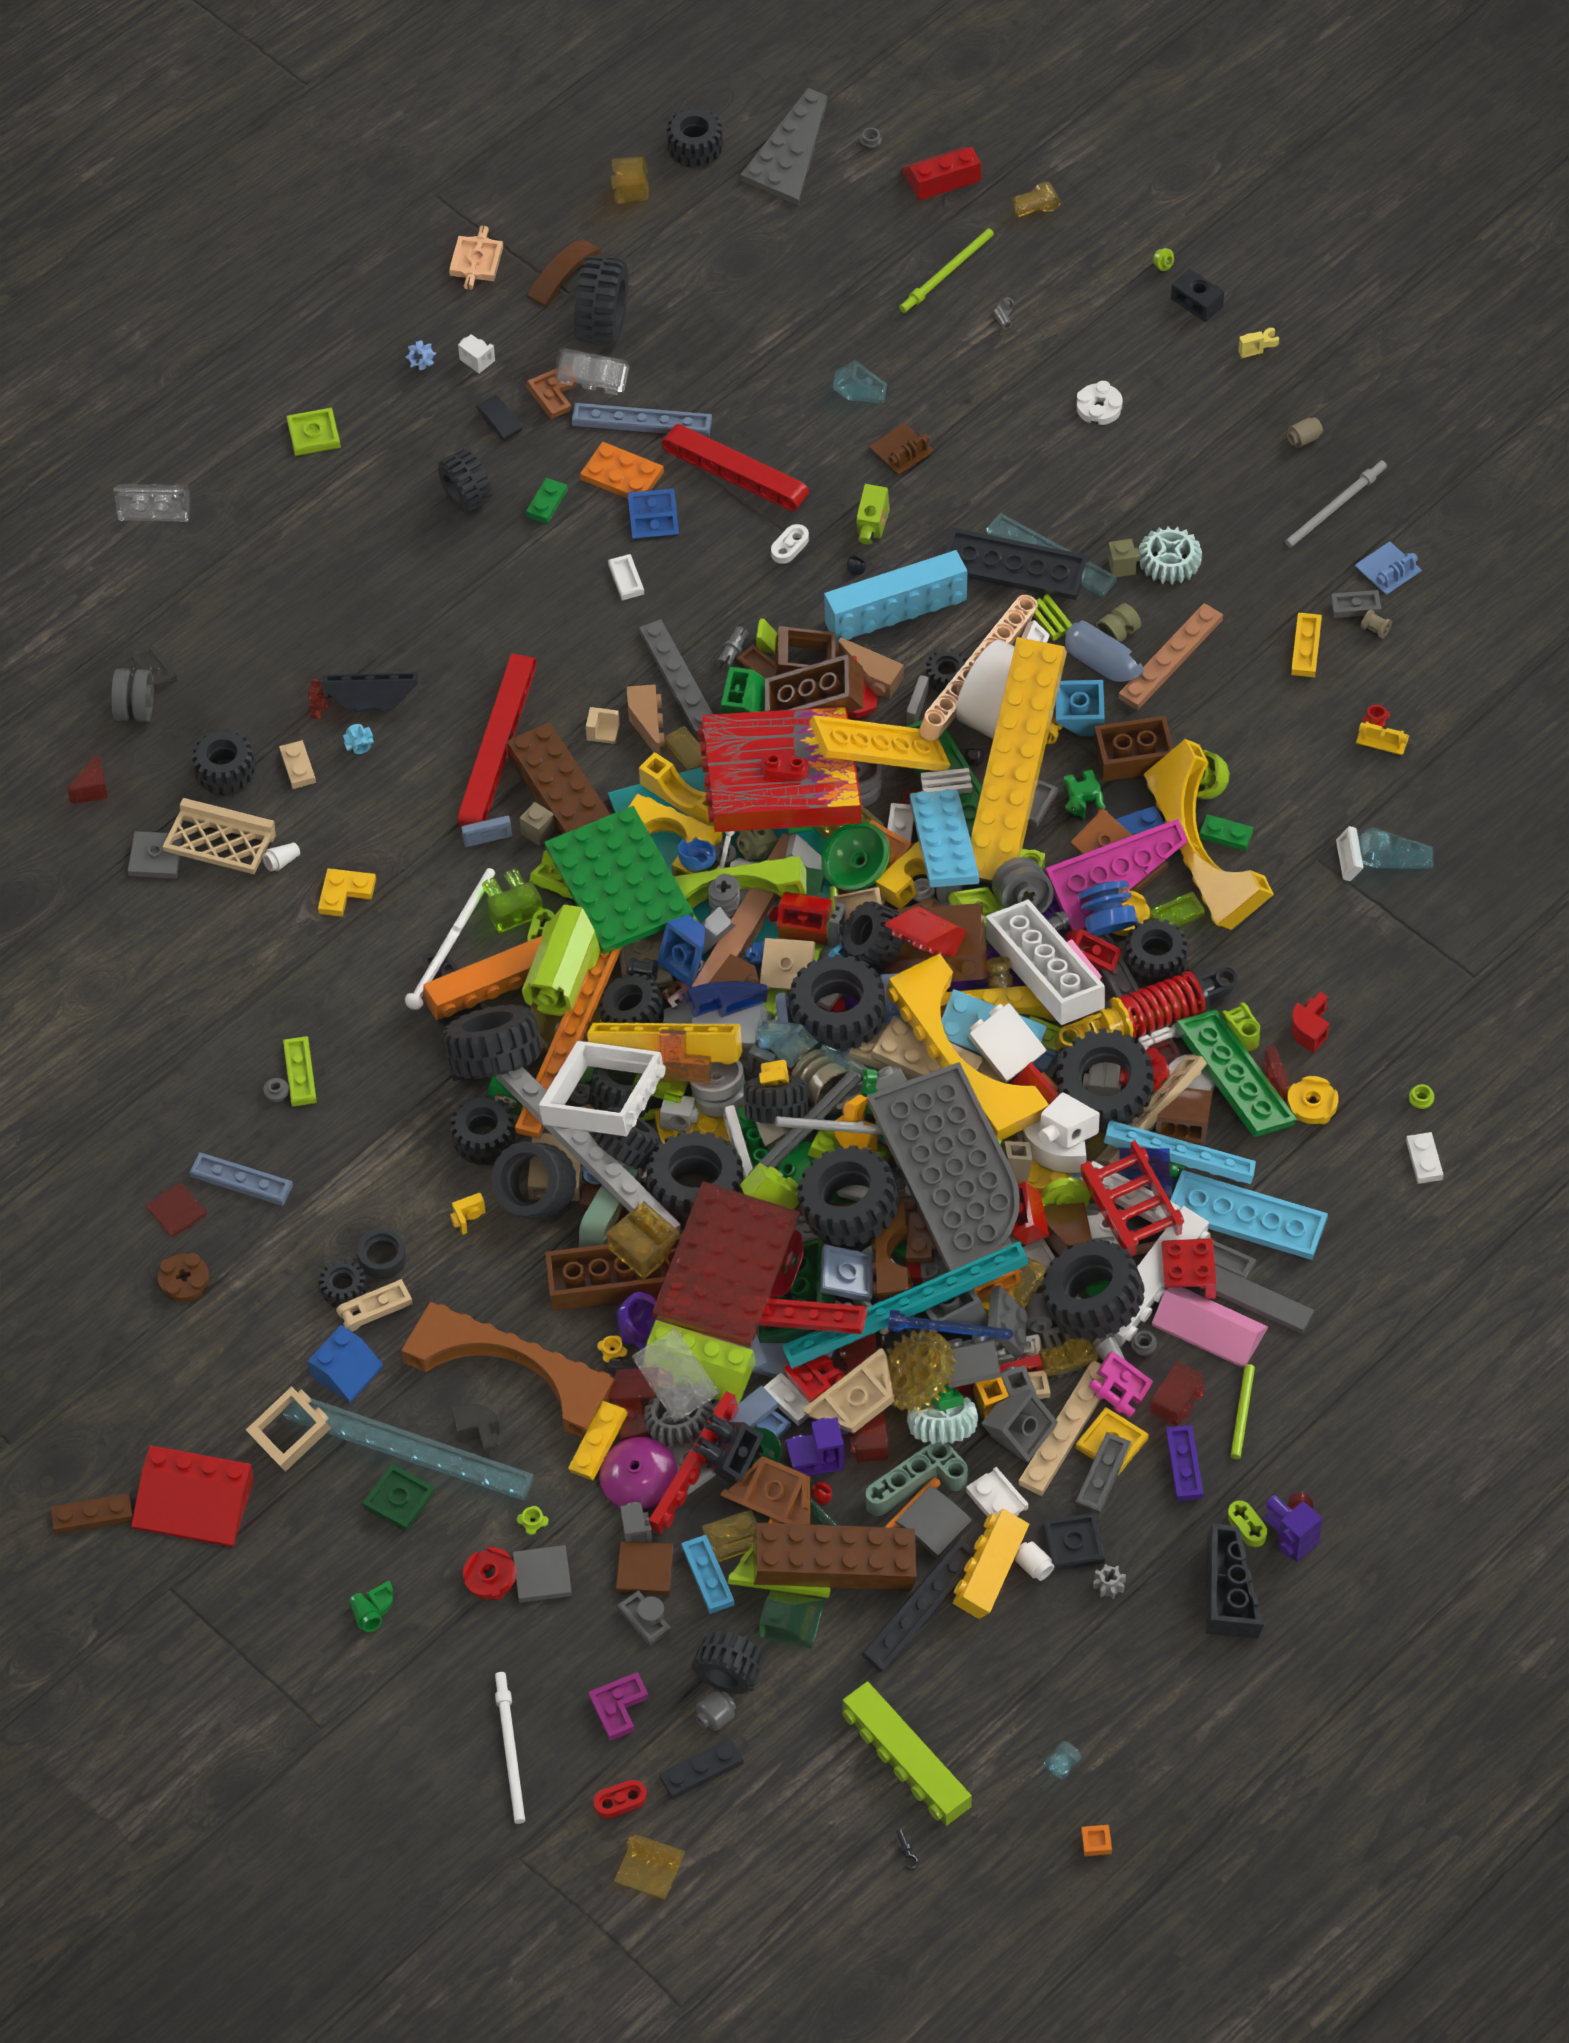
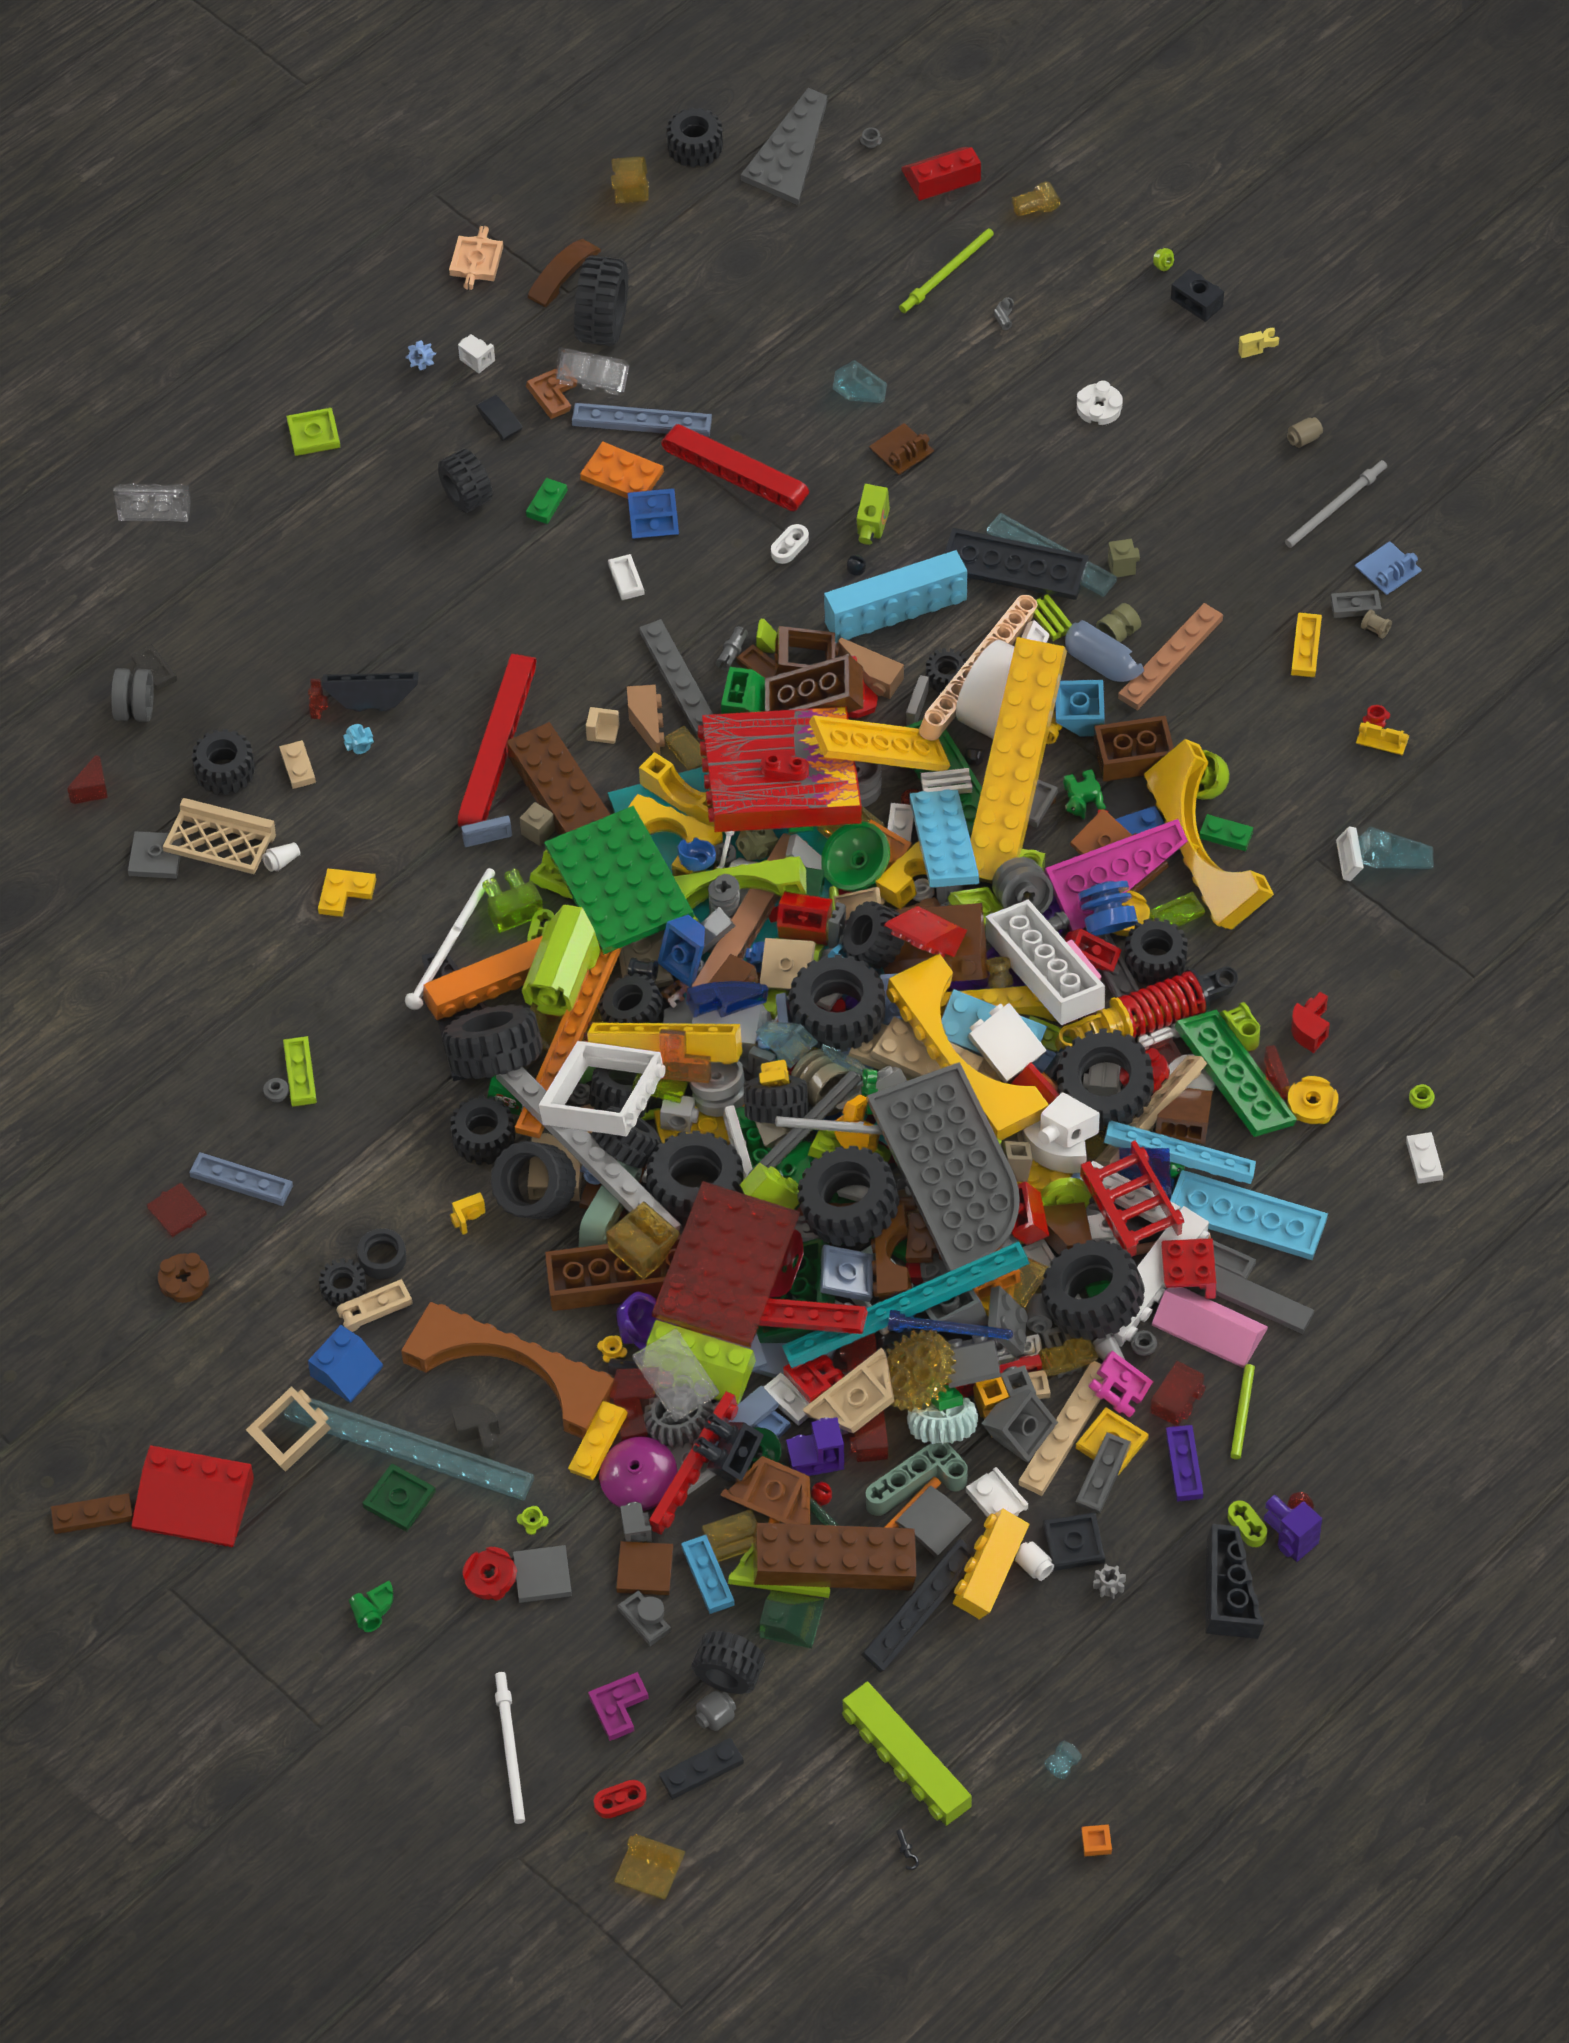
(1169, 562): light aqua gear -> none

